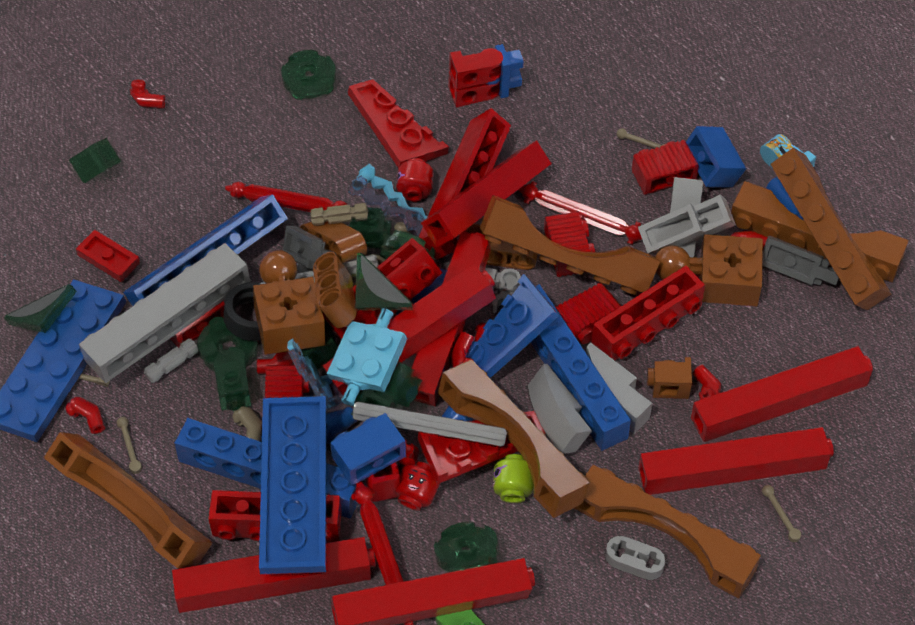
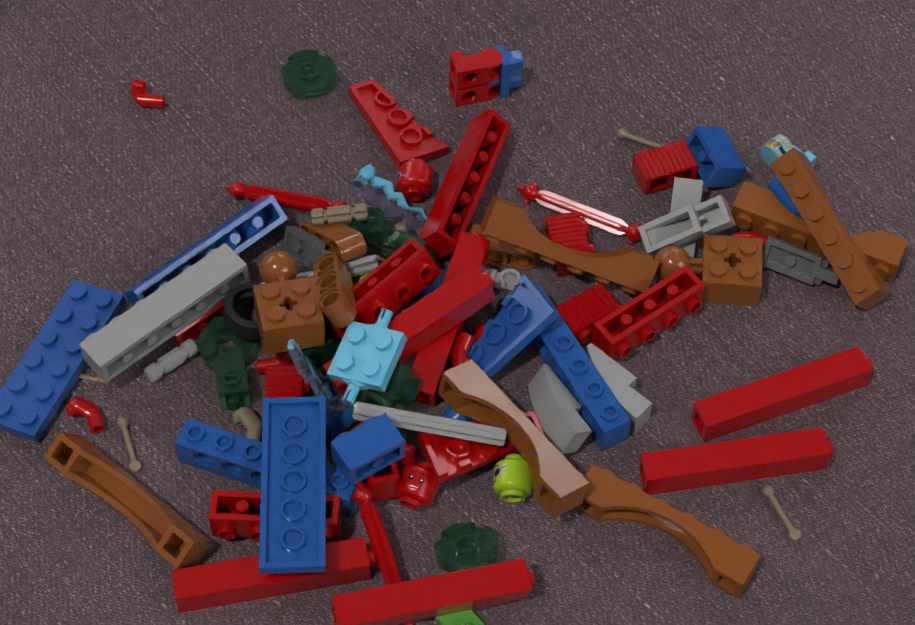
(42, 312): clear green tile -> none
(94, 160): clear green panel -> none
(108, 256): red plate -> none
(375, 290): tile -> none
(473, 202): red brick -> none
(635, 557): light grey beam -> none
(670, 379): dark orange brick -> none
(710, 384): red arm -> none

